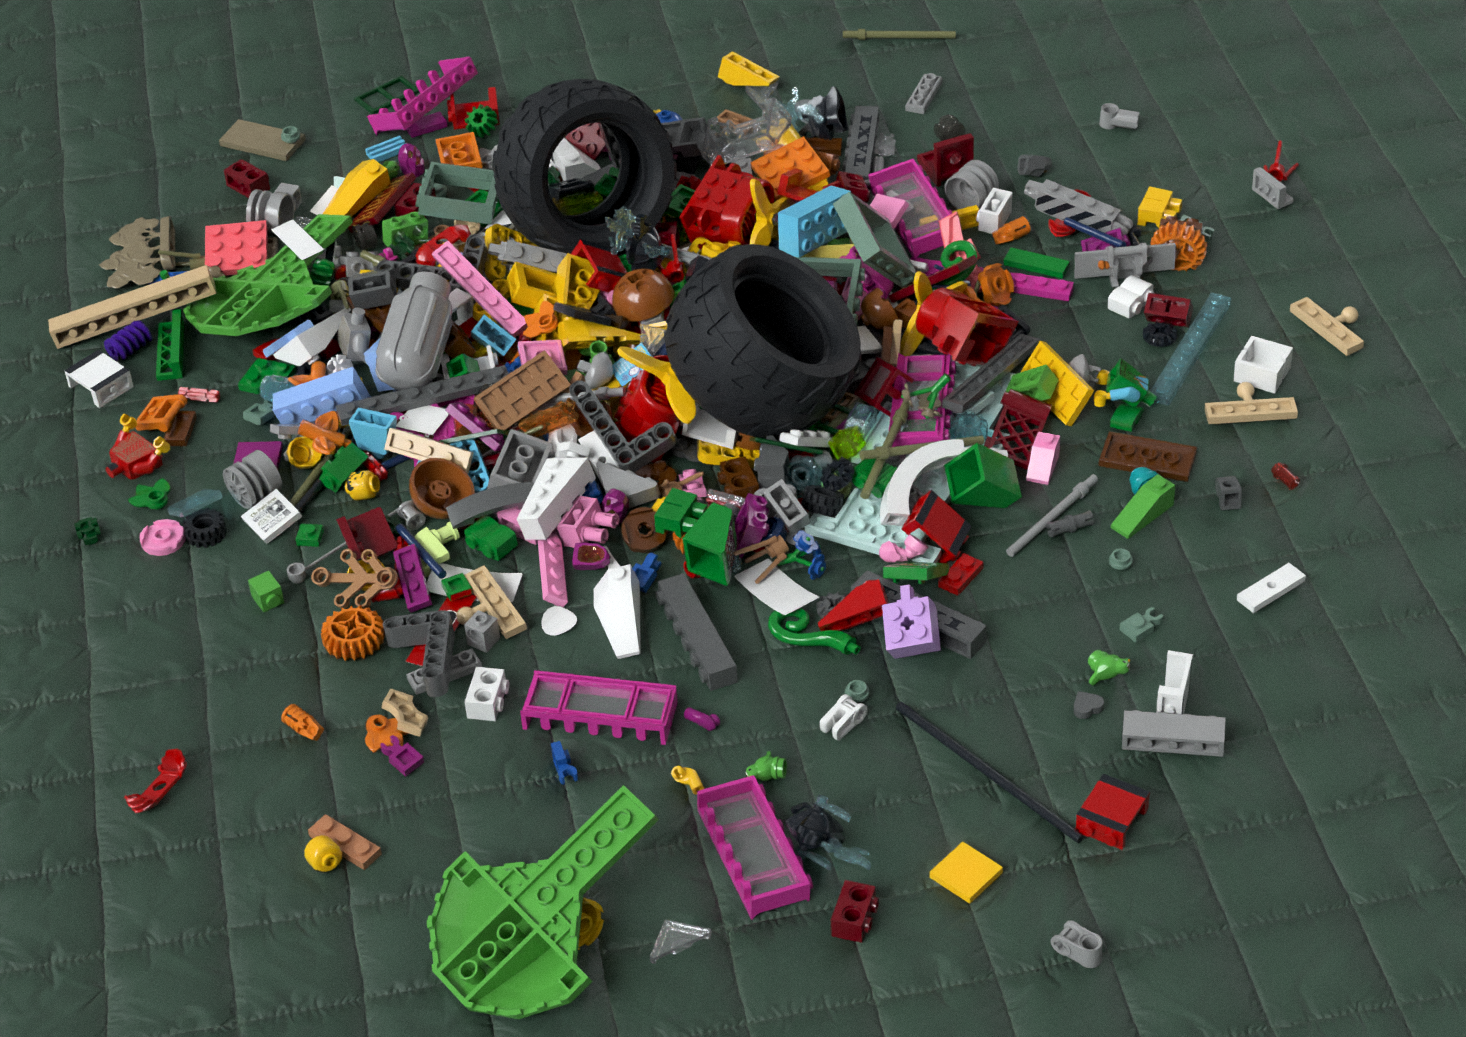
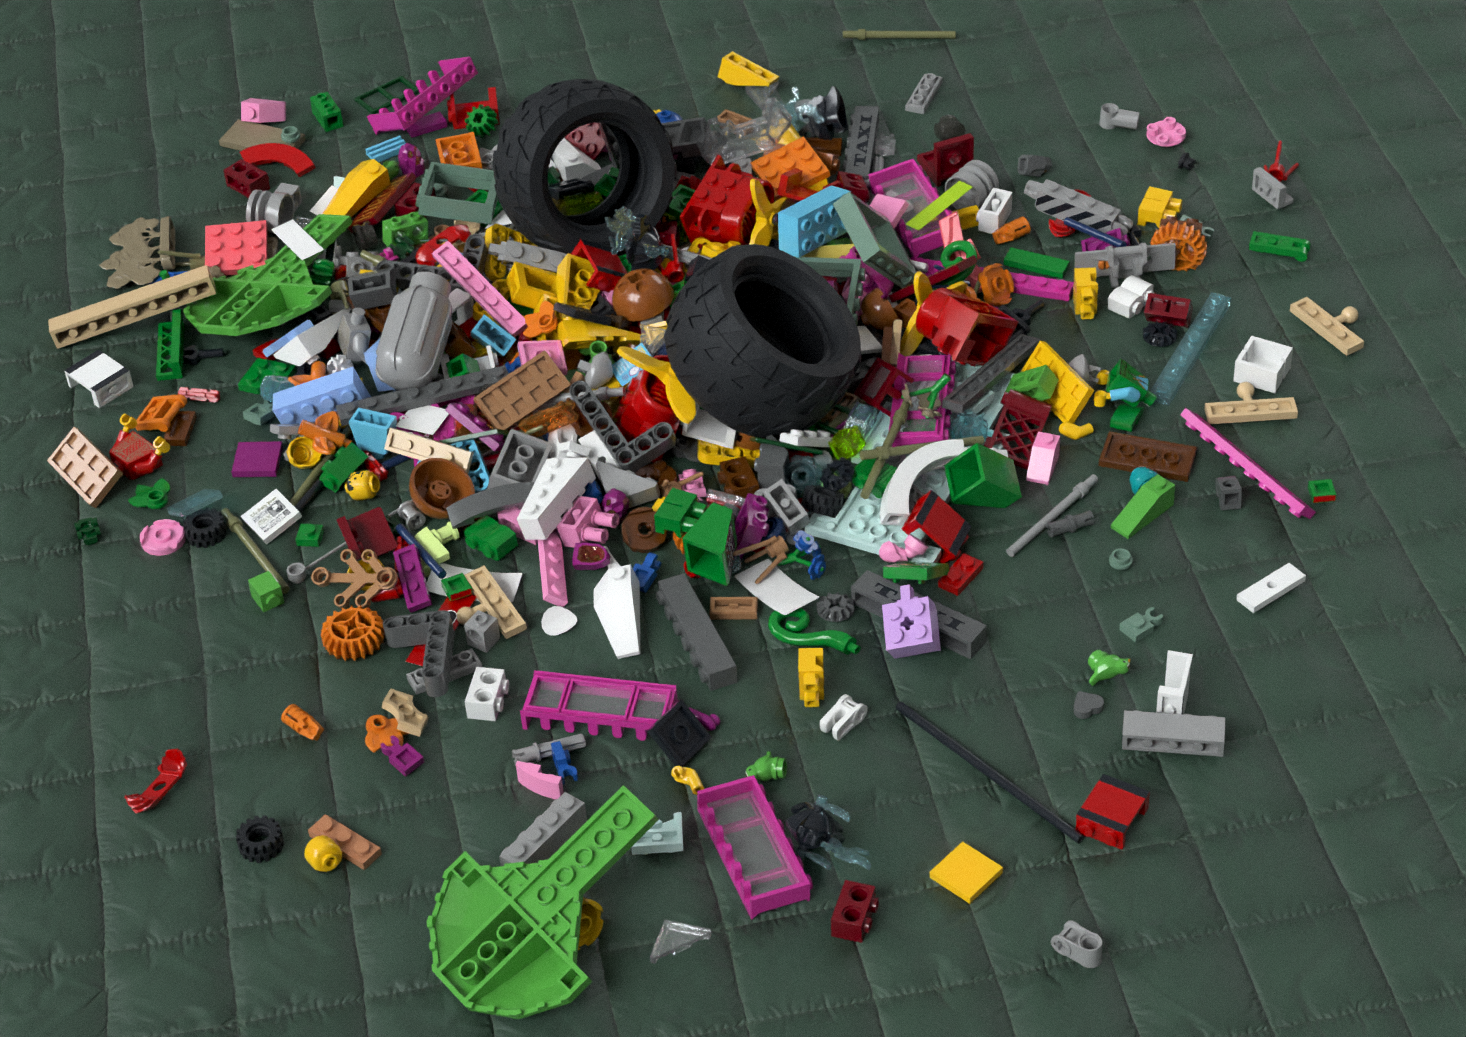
(84, 467): none -> plate
(127, 340): dark purple piece -> none
(193, 354): none -> black bar
(236, 526): none -> olive bar
(252, 479): light grey wheel -> none
(256, 828): none -> black tyre
(263, 110): none -> bright pink slope
(280, 153): none -> red tile
(326, 111): none -> green brick
(531, 777): none -> bright pink slope
(543, 750): none -> light grey axle
(547, 832): none -> light grey brick
(661, 837): none -> light aqua wing
(679, 733): none -> black tile
(733, 608): none -> medium nougat tile
(811, 676): none -> yellow hips
(857, 607): red slope -> none
(857, 690): sand green plate -> none
(939, 205): none -> lime sticker
(1026, 314): none -> black bar
(1075, 432): none -> yellow arm
(1085, 292): none -> yellow hips
(1166, 132): none -> bright pink dish
(1186, 161): none -> black piece
(1251, 468): none -> plate
(1280, 245): none -> green plate
(1281, 472): clear red pin -> none
(1321, 491): none -> green plate

